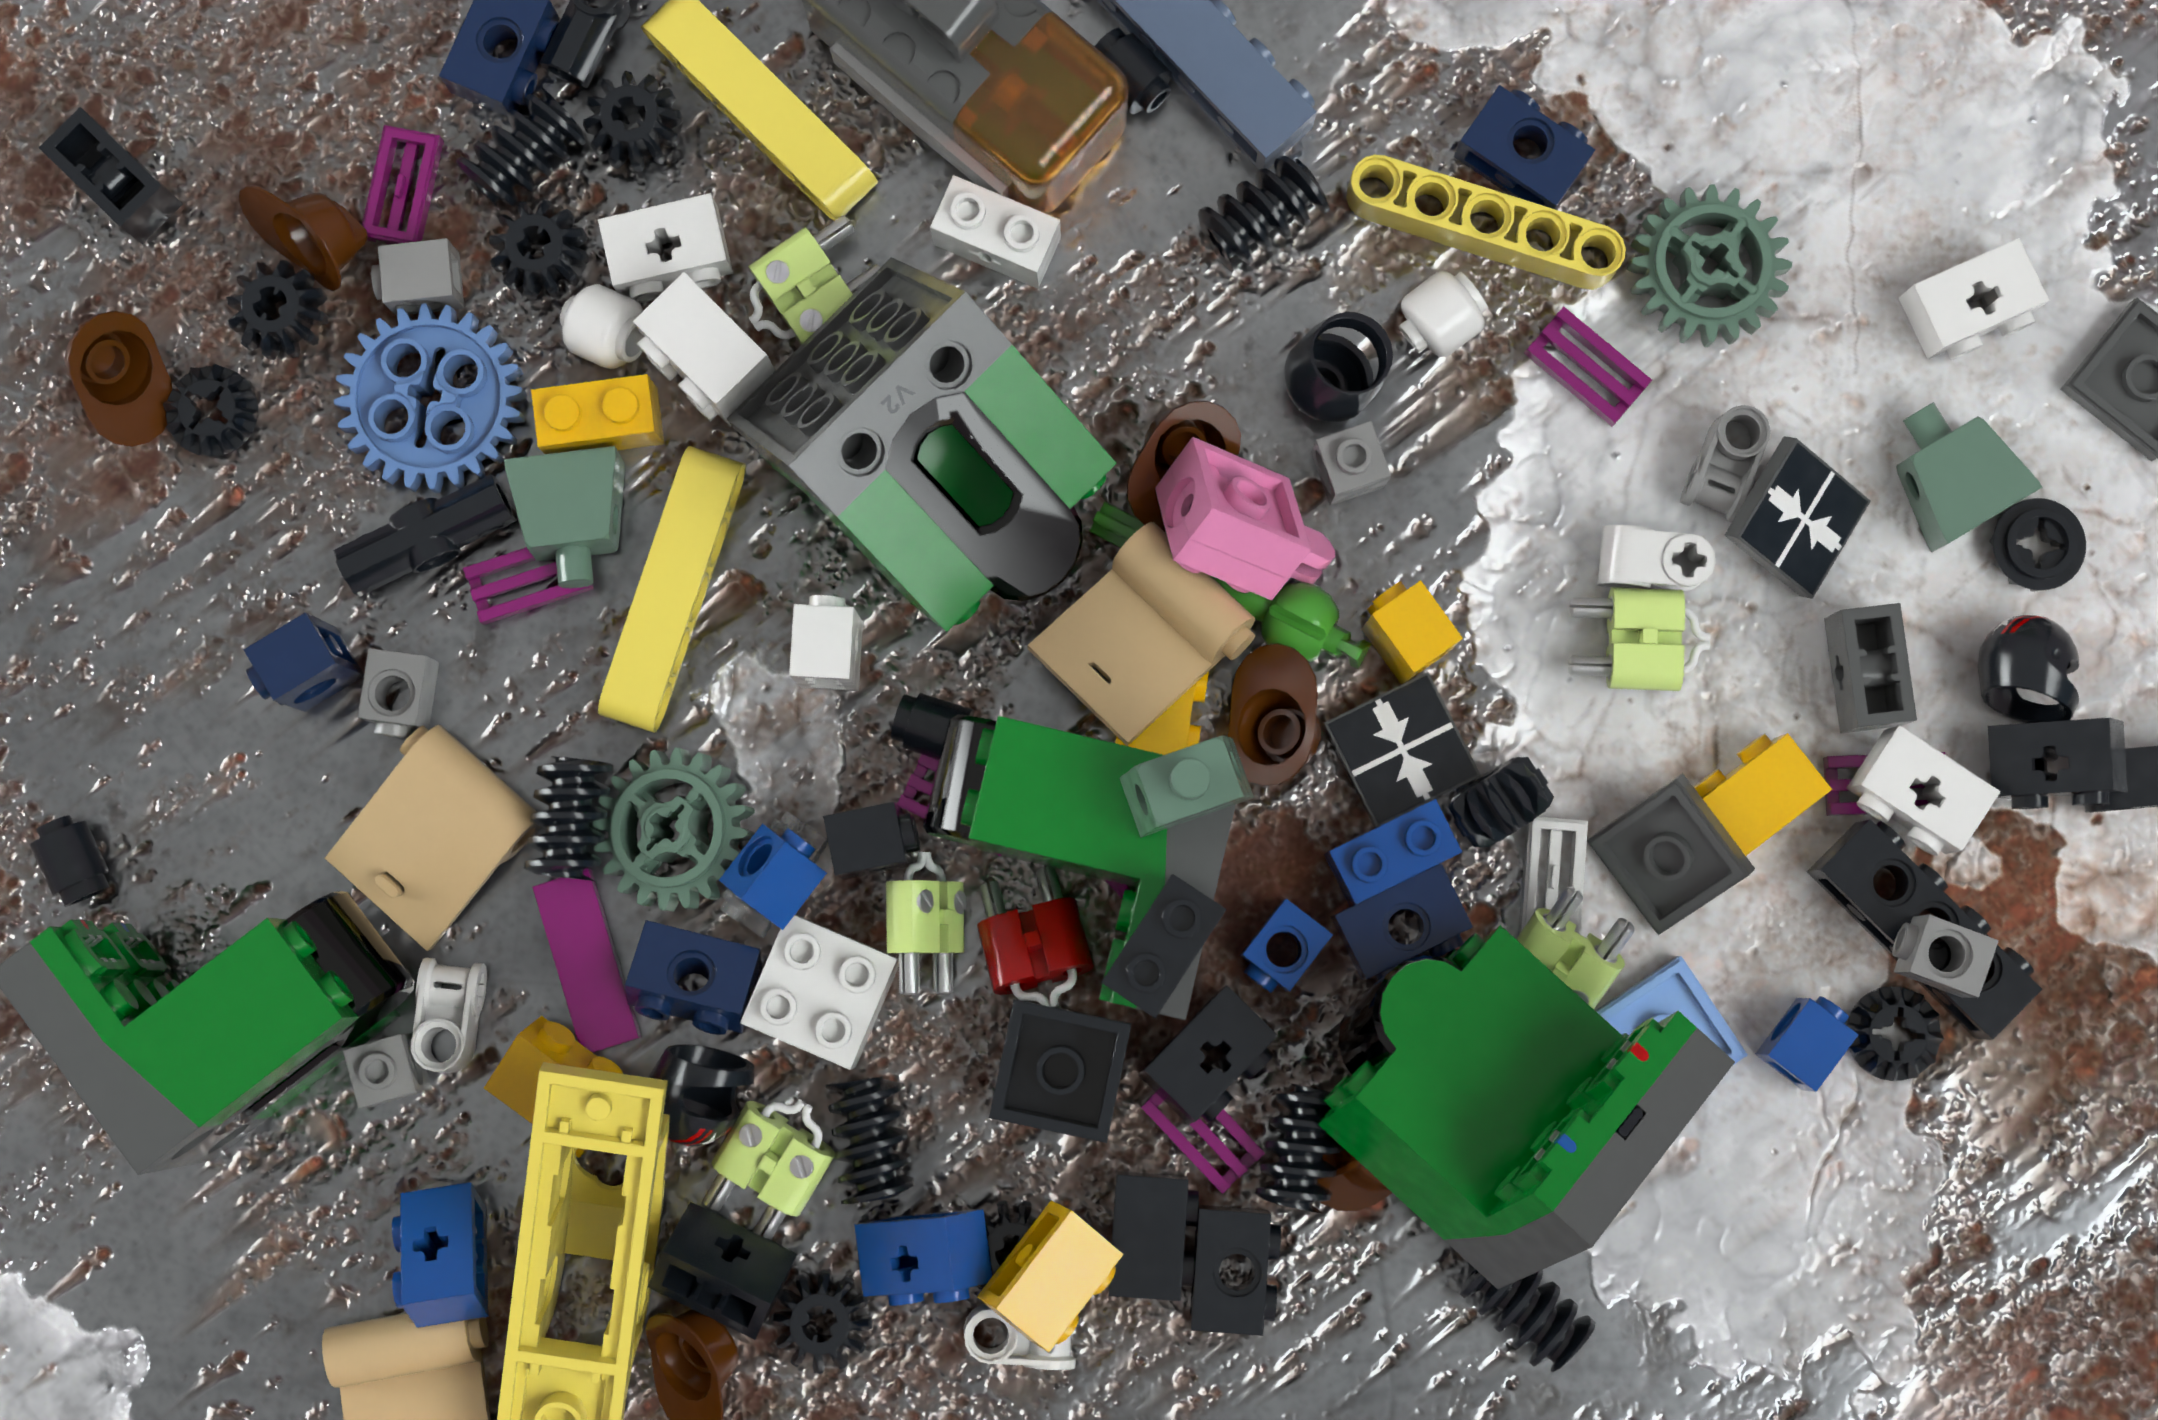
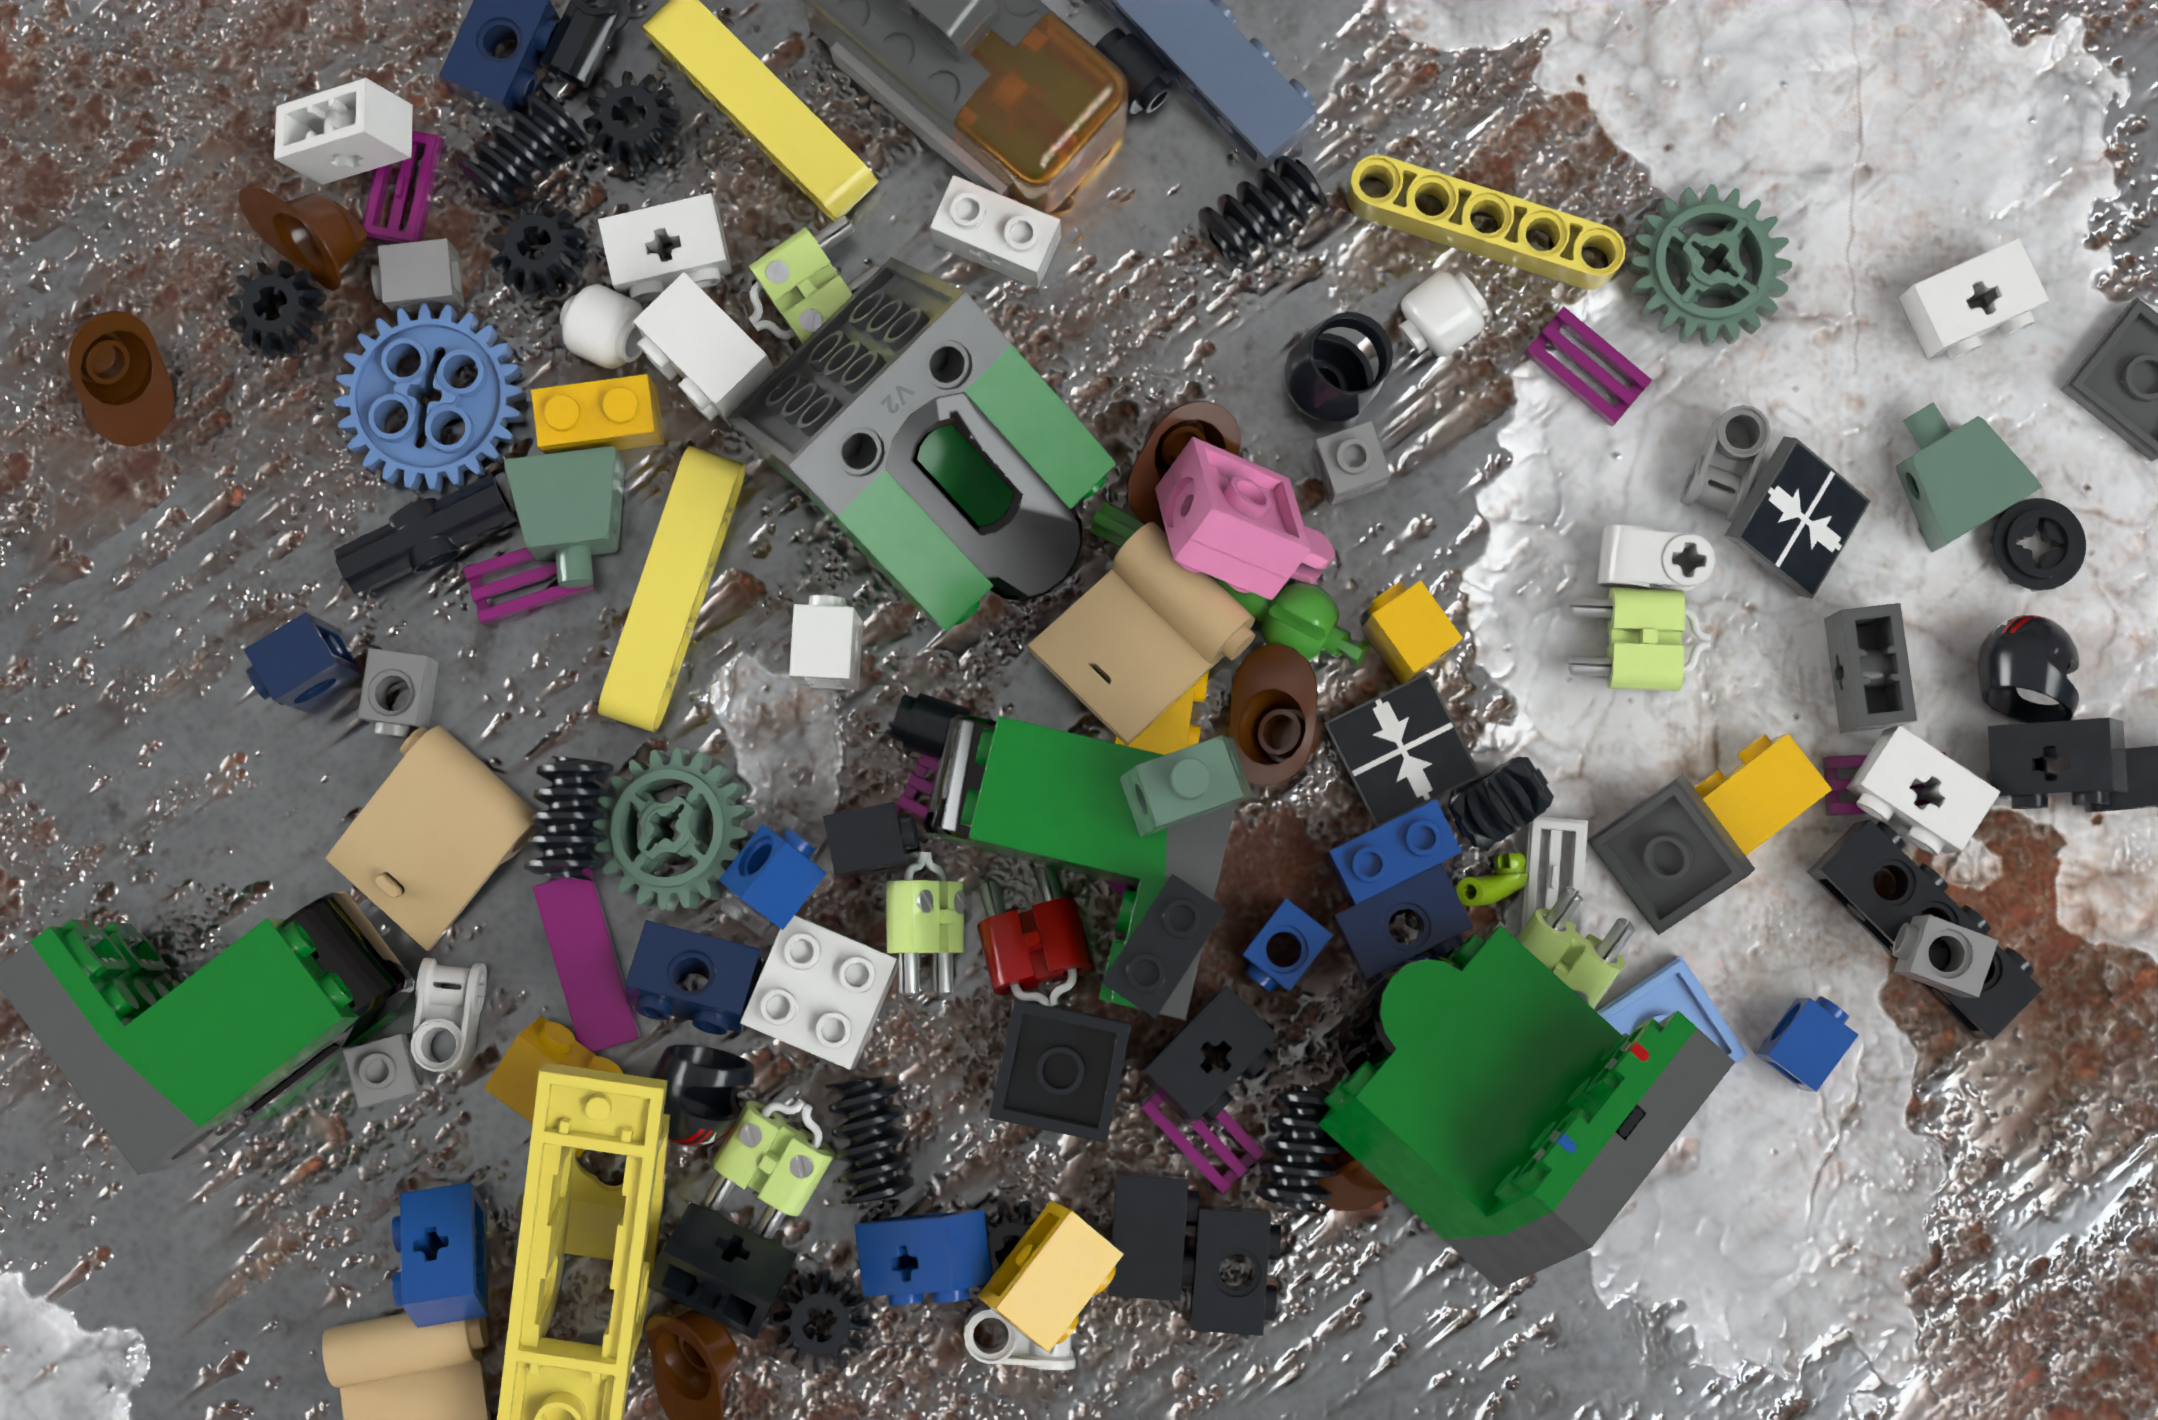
(70, 860): black brick -> none
(110, 175): black brick -> none
(236, 402): black gear -> none
(343, 131): none -> white brick
(1490, 149): dark blue brick -> none
(1491, 888): none -> lime arm
(1536, 1315): black piece -> none
(1876, 1053): black gear -> none

